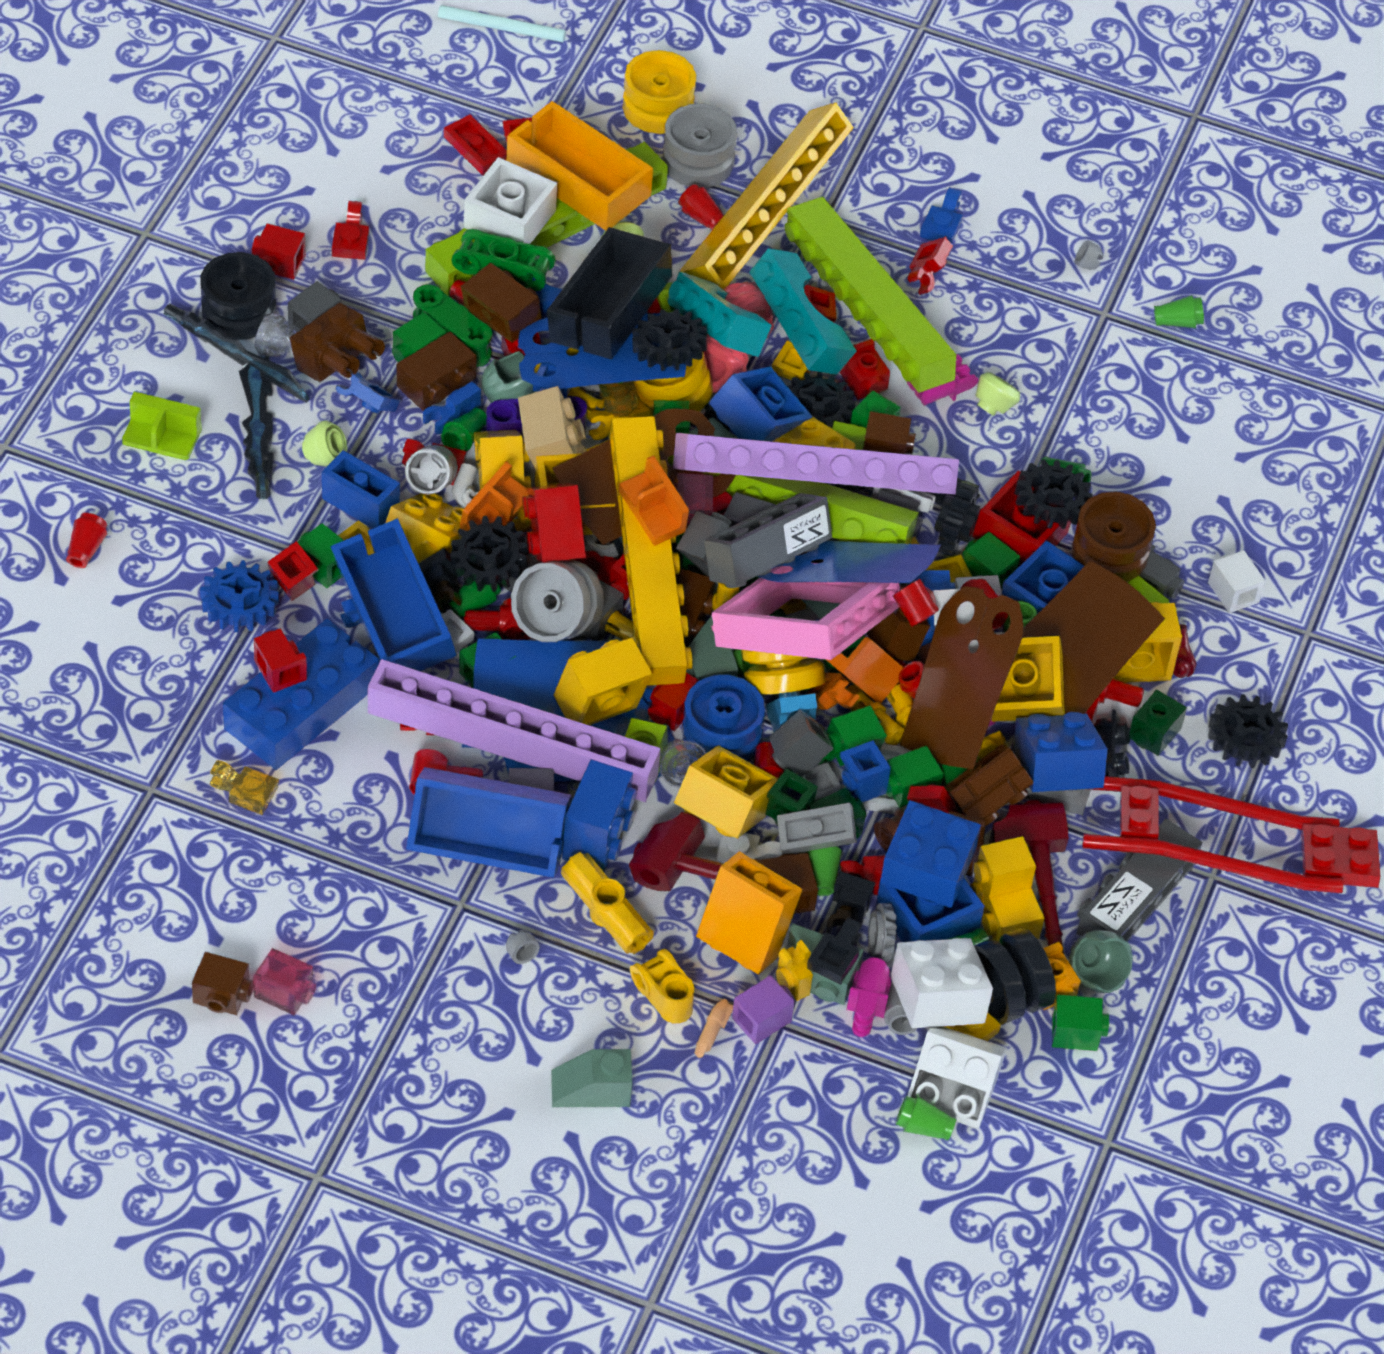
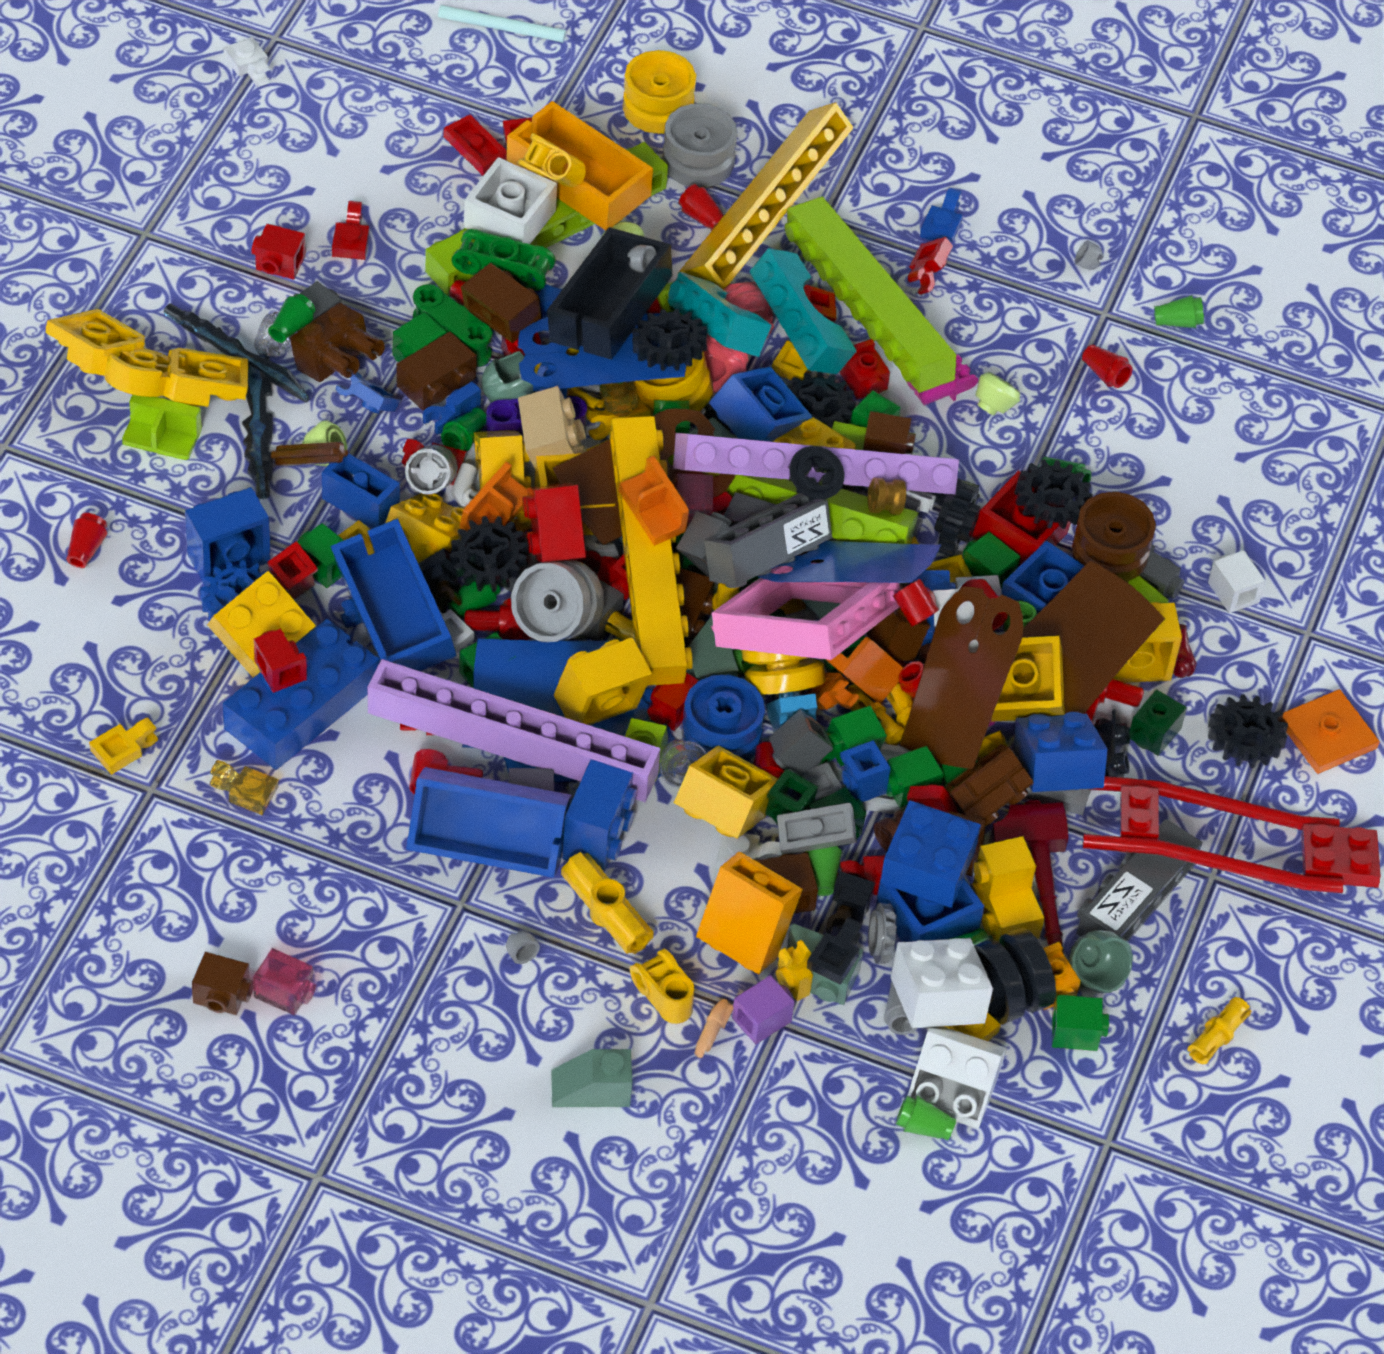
(118, 352): none -> yellow plate
(121, 747): none -> yellow plate
(227, 531): none -> blue brick
(237, 293): black wheel -> none
(248, 58): none -> white plate
(255, 611): none -> yellow brick
(293, 315): none -> green cone
(309, 454): none -> reddish brown axle
(548, 160): none -> yellow piece
(640, 257): none -> light grey hinge
(669, 852): dark red piece -> none
(822, 461): none -> black gear
(869, 994): dark pink arm -> none
(886, 496): none -> pearl gold wheel
(1108, 366): none -> red cone
(1219, 1030): none -> yellow pin
(1329, 731): none -> orange plate

